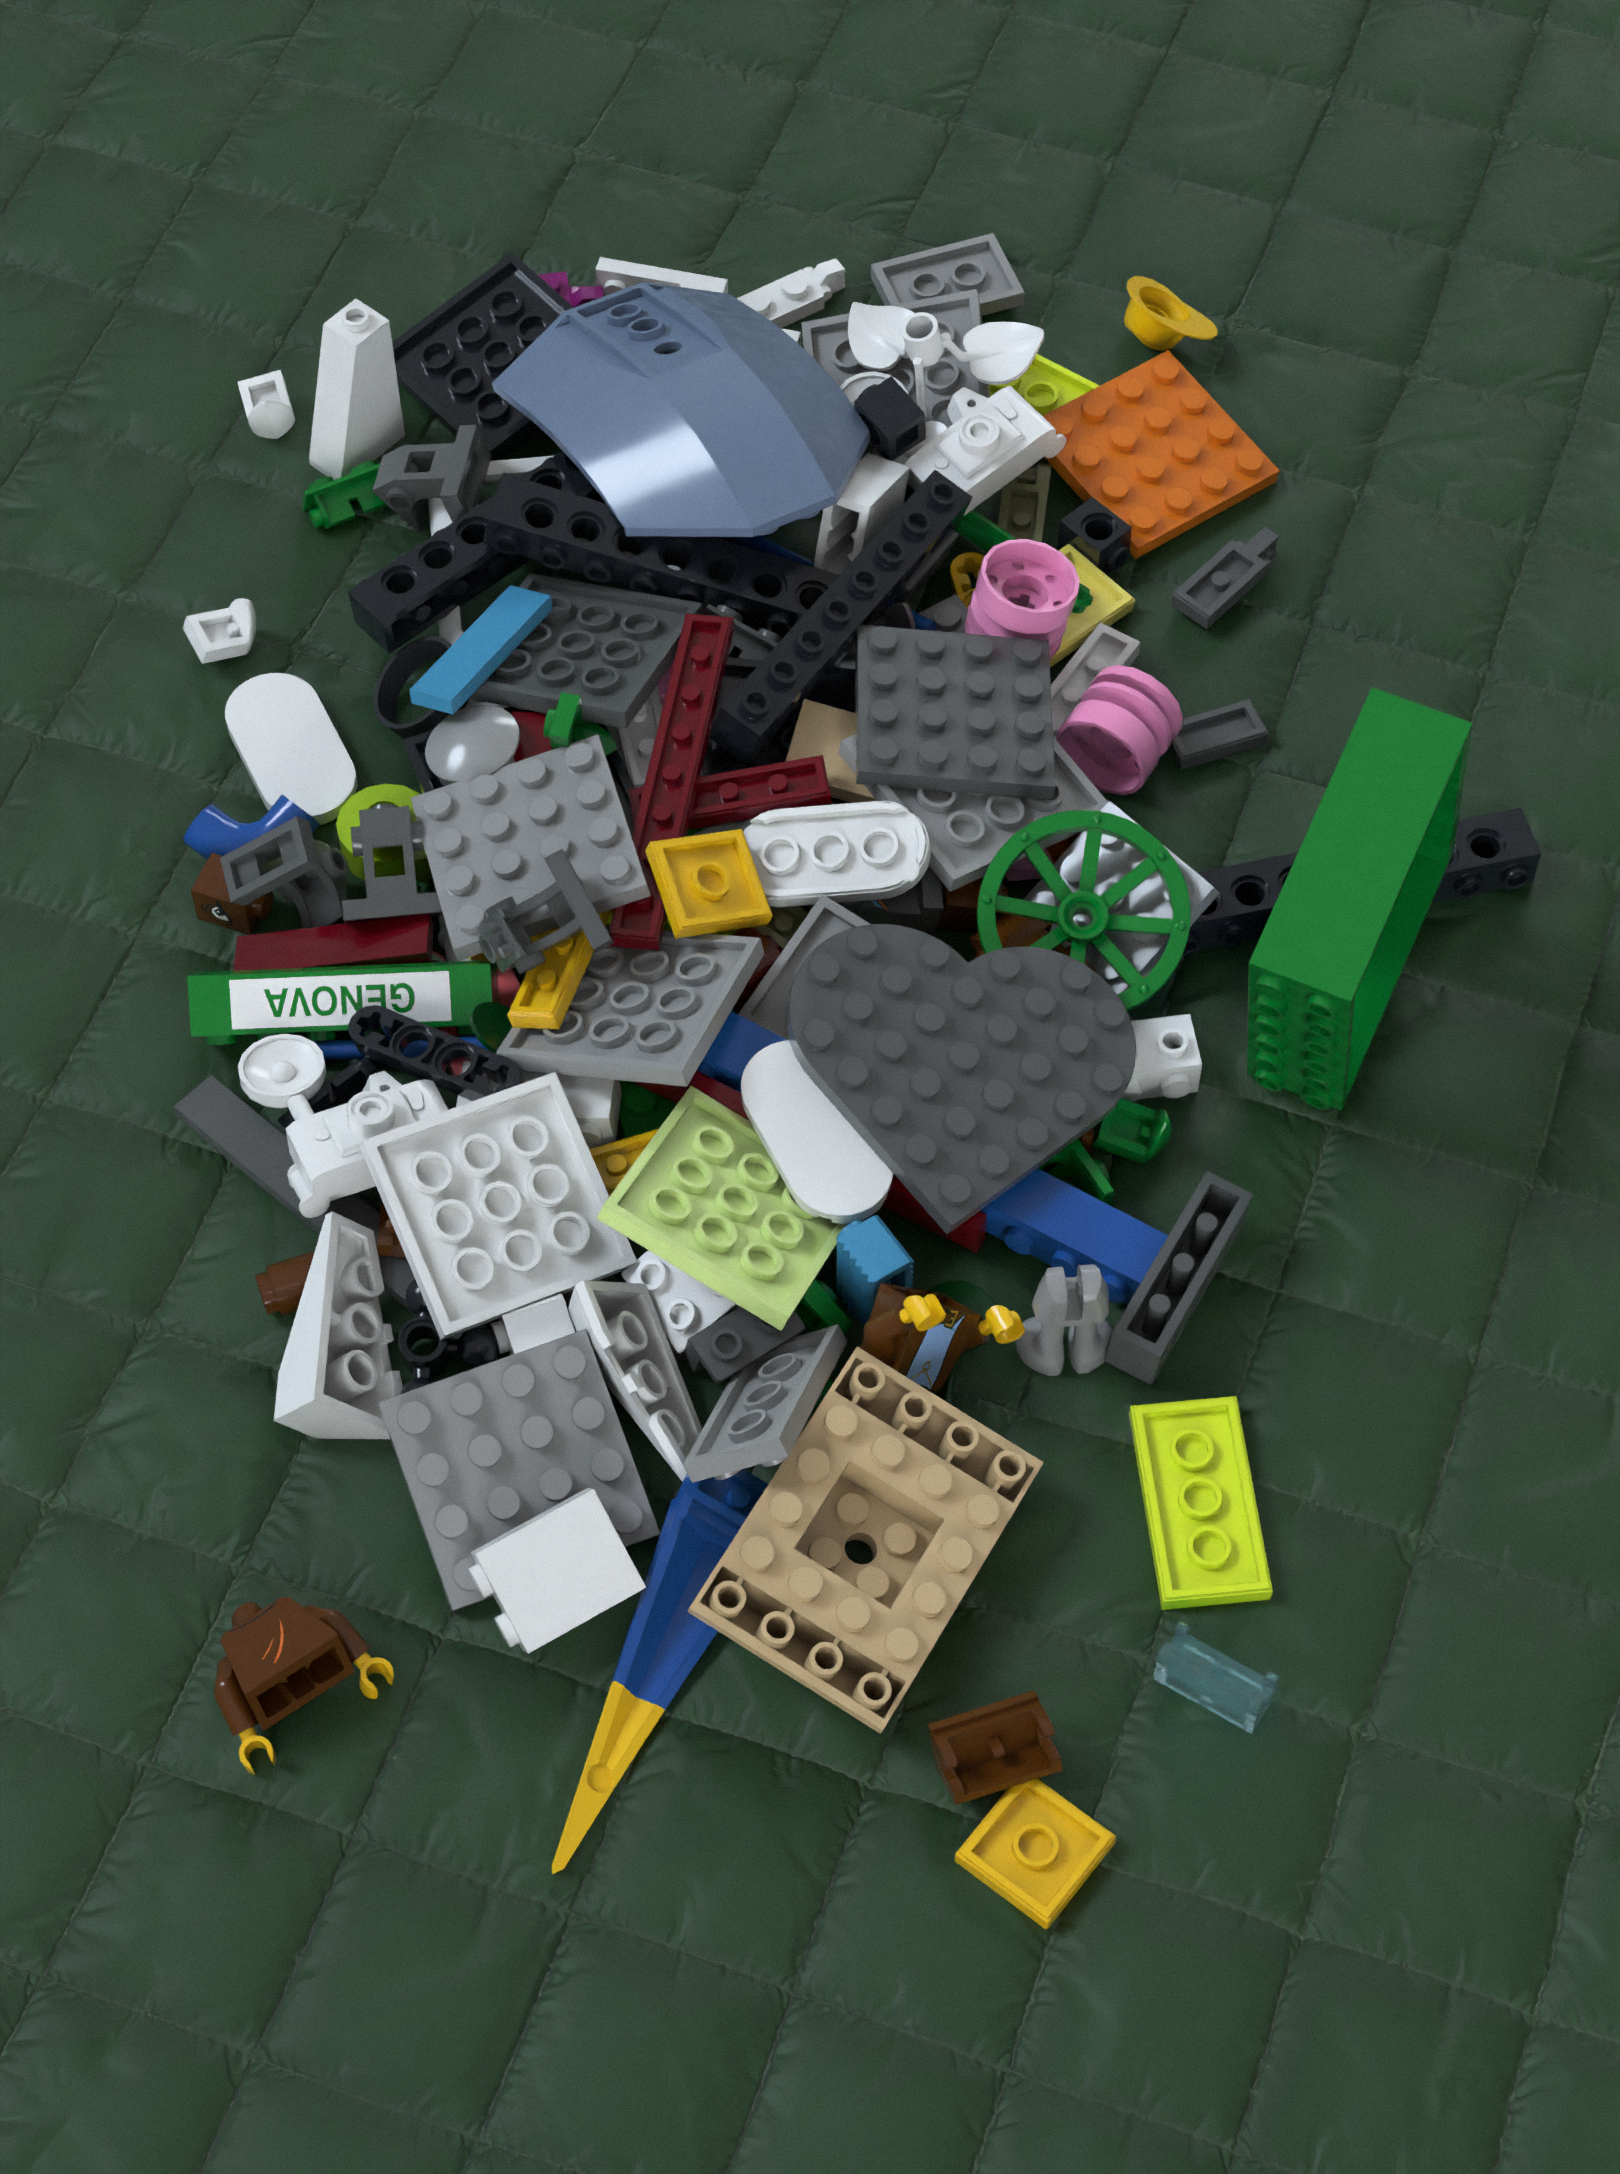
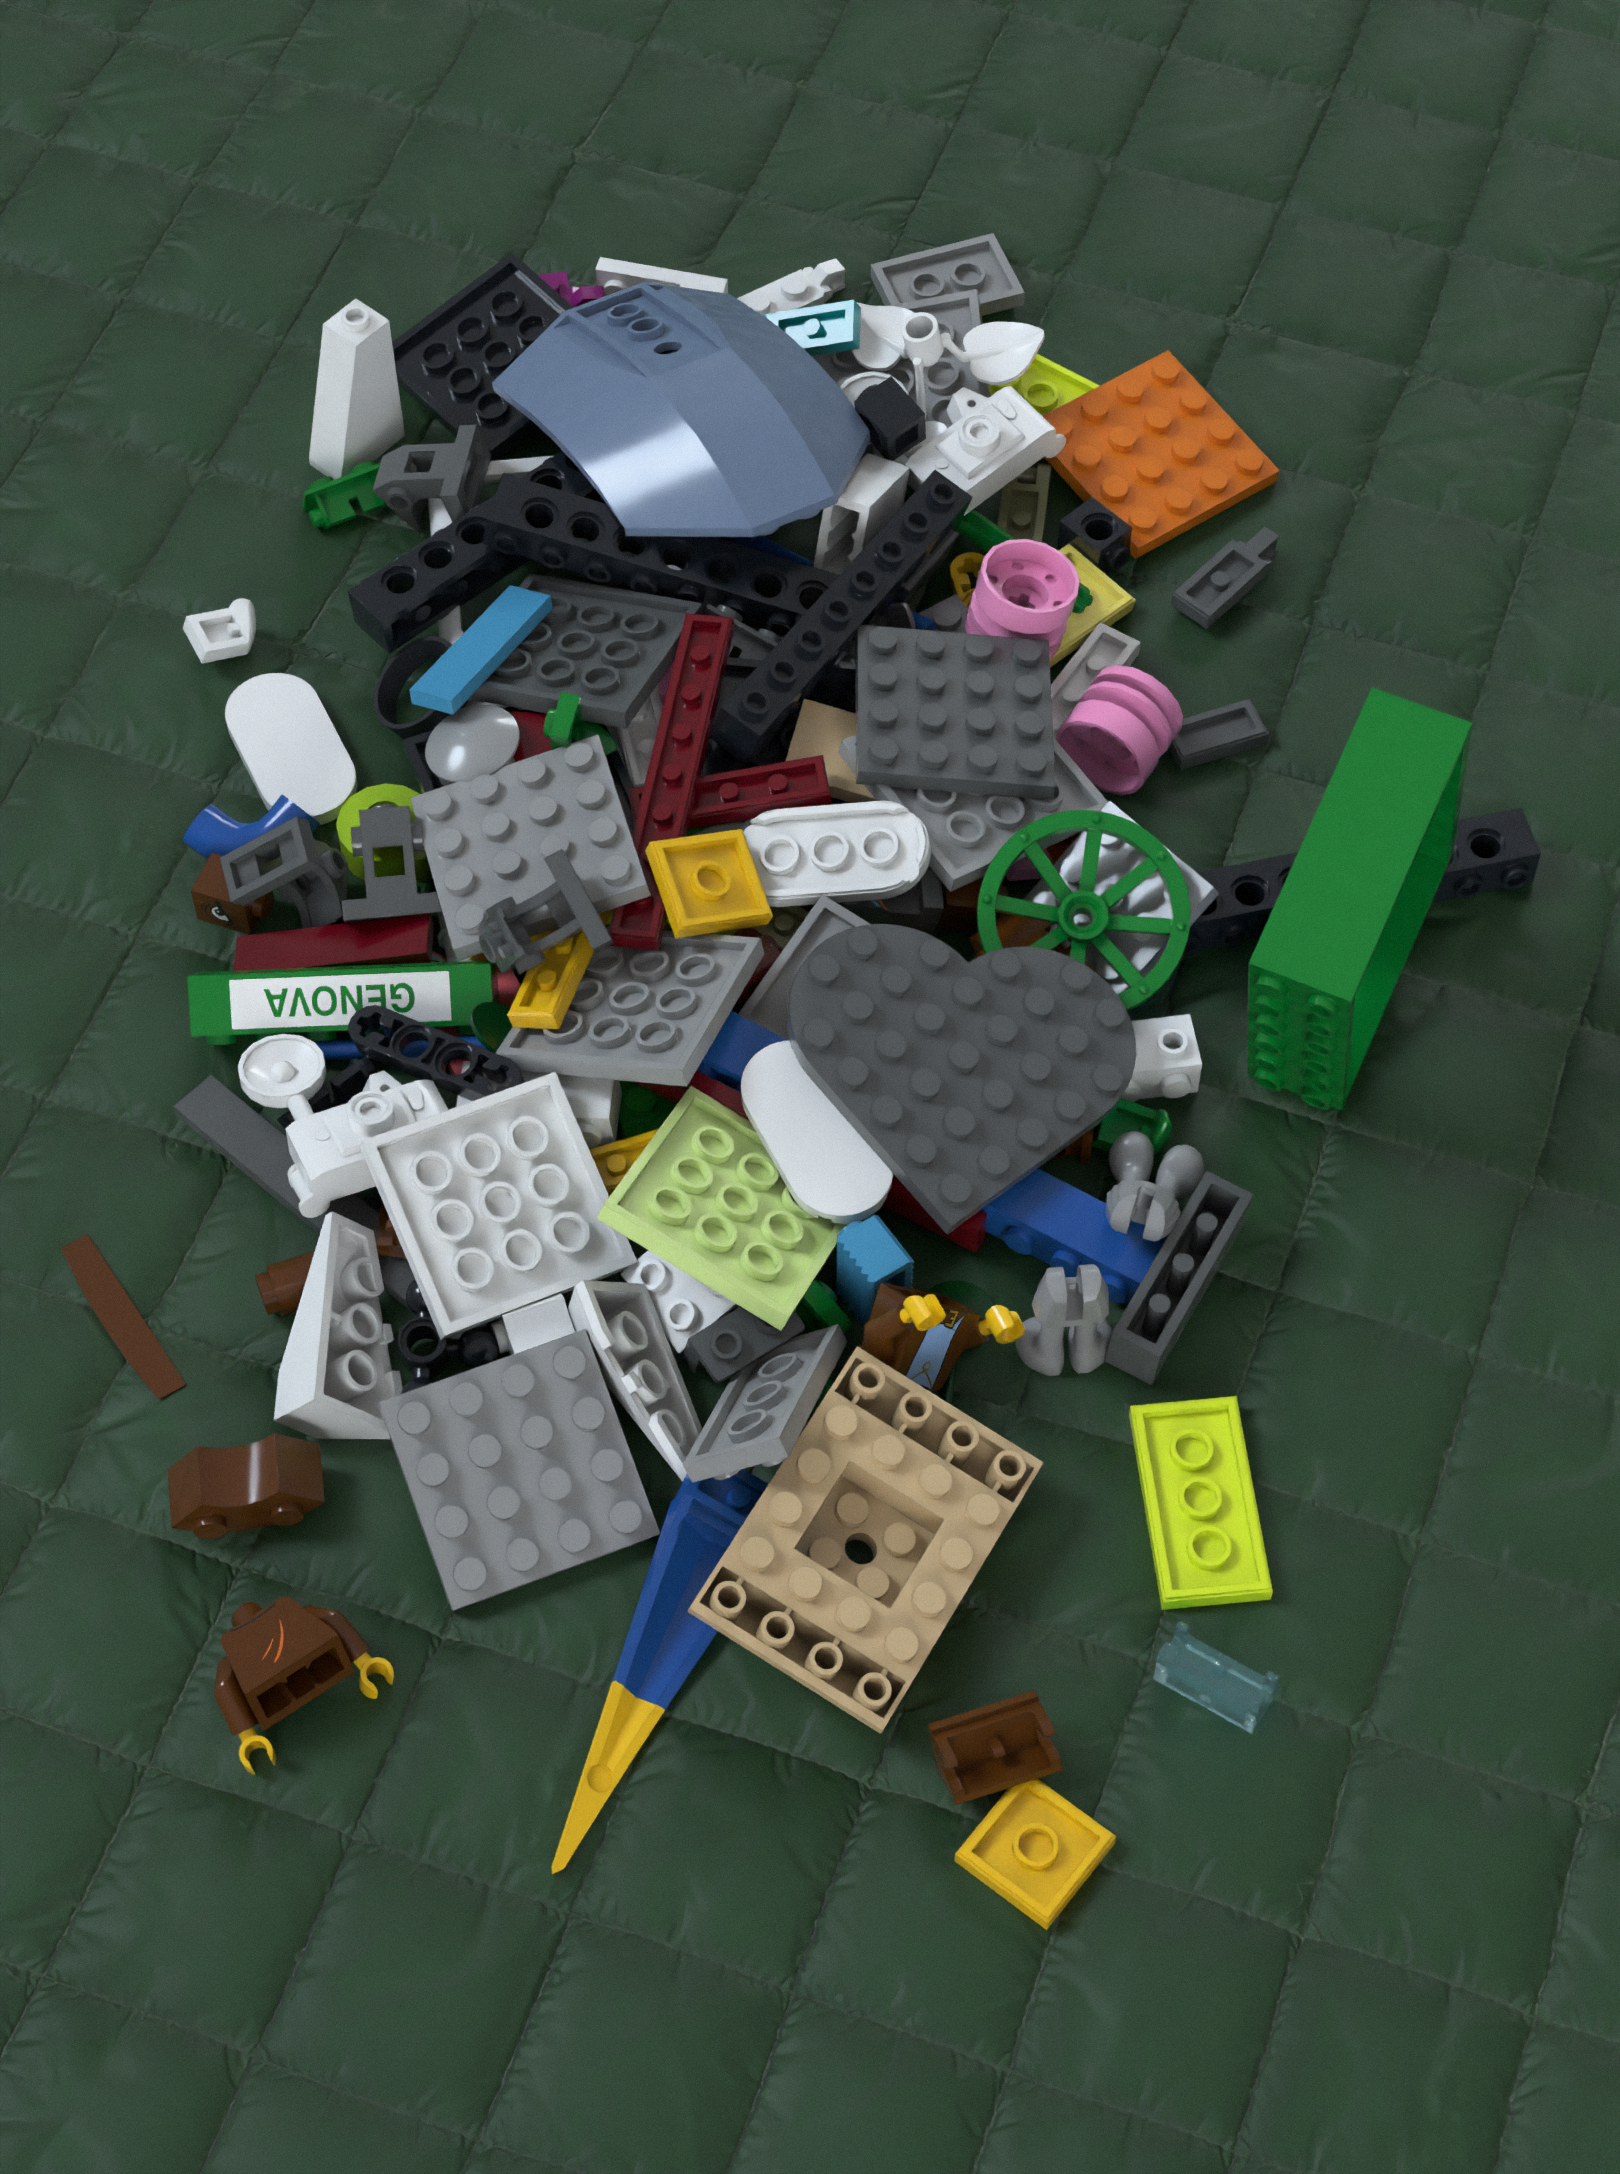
(121, 1317): none -> reddish brown sticker
(245, 1486): none -> reddish brown brick
(267, 404): white plate -> none
(555, 1571): white brick -> none
(822, 327): none -> hinge
(1086, 1172): green bracket -> none
(1145, 1202): none -> light grey piece
(1161, 317): yellow piece -> none

